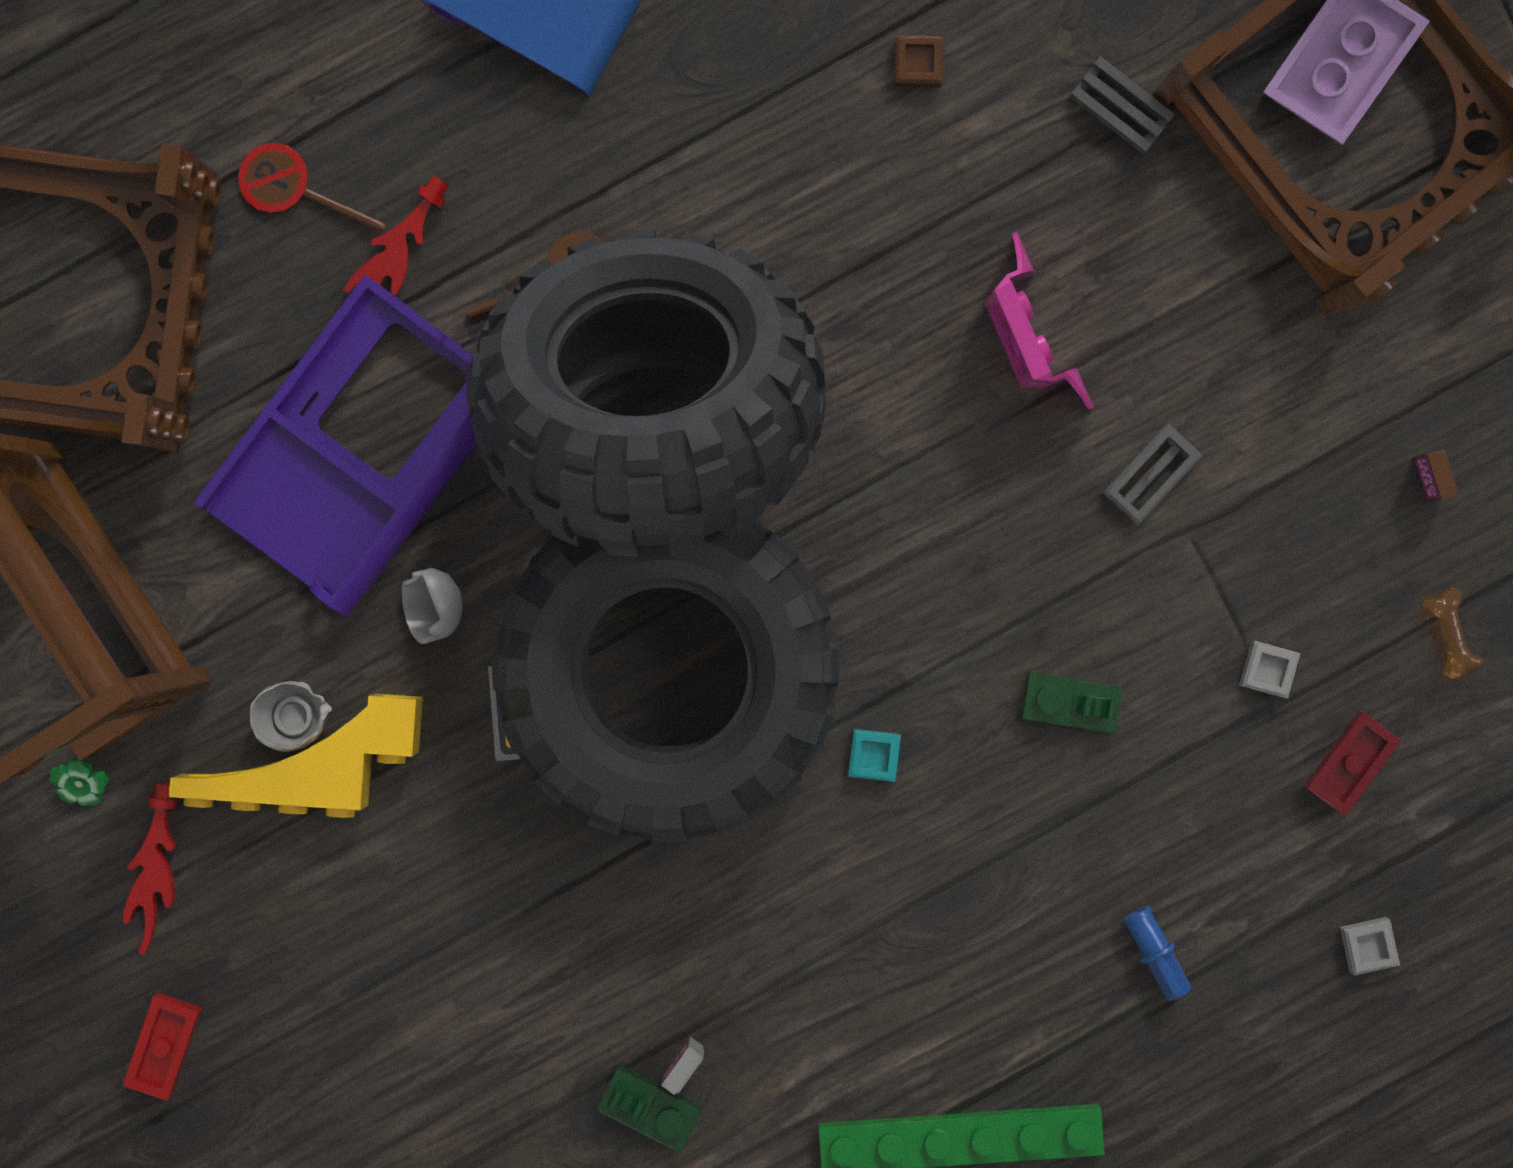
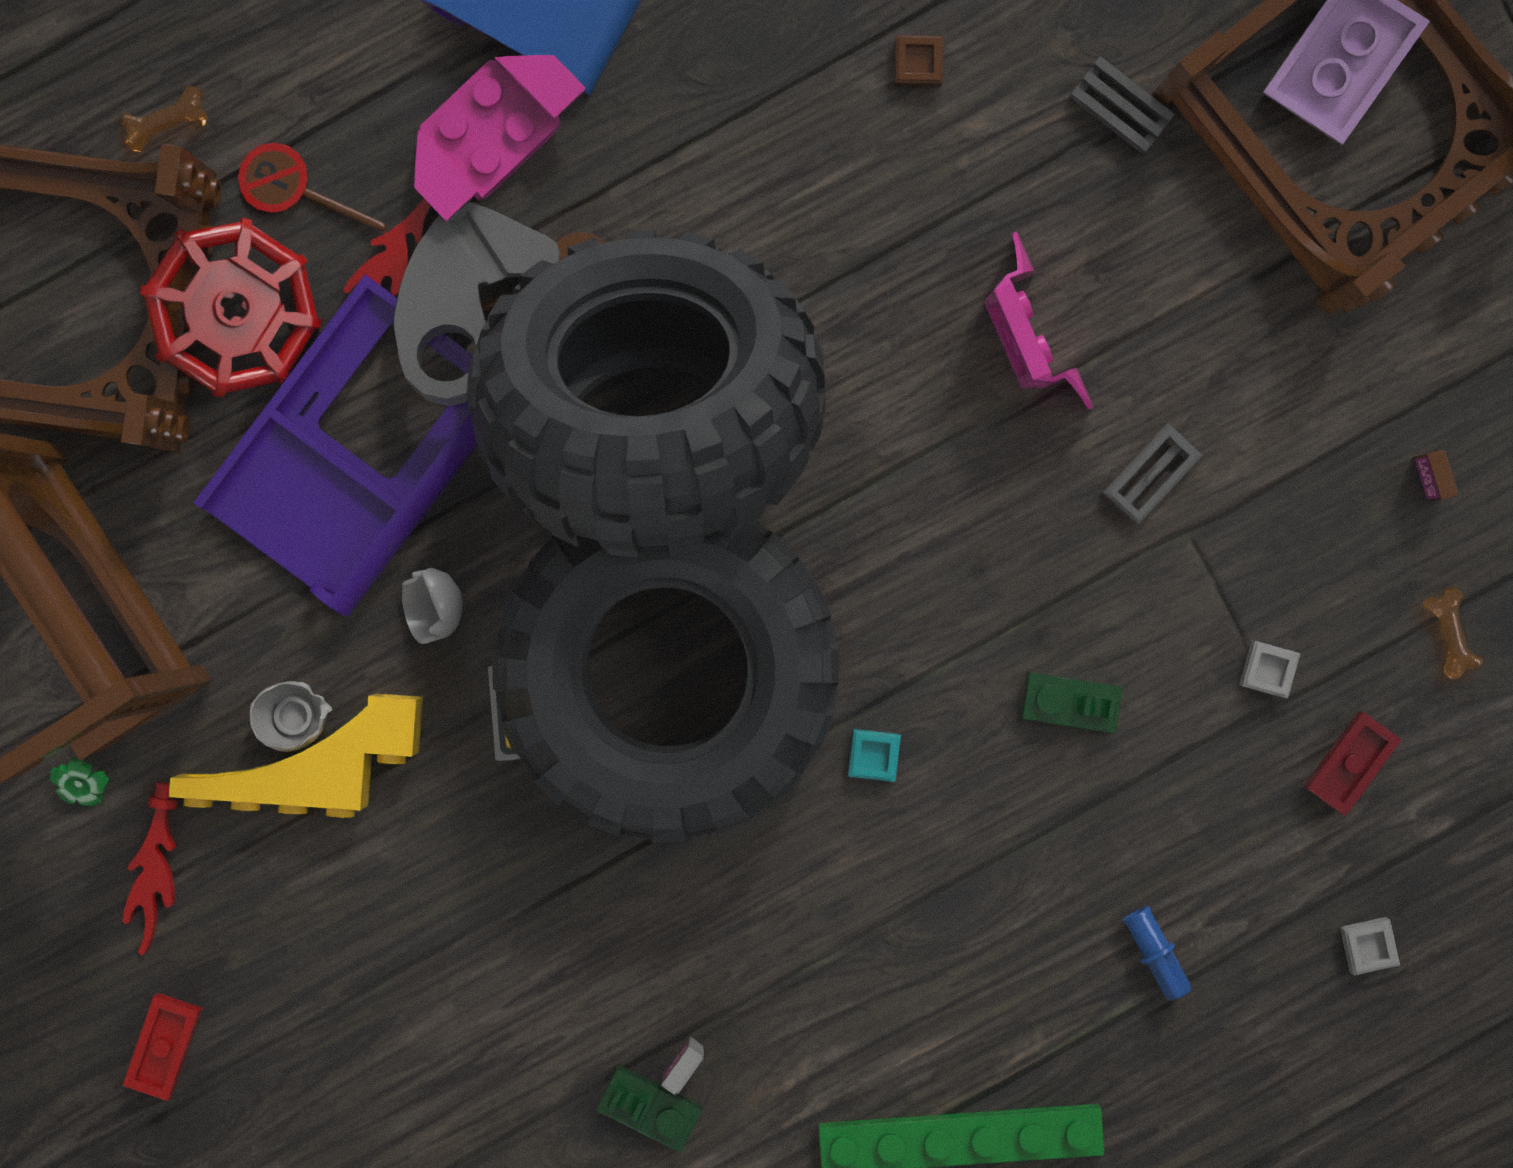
(185, 109): none -> clear orange piece
(205, 316): none -> red plate
(445, 284): none -> dark grey animal
(490, 128): none -> dark pink piece

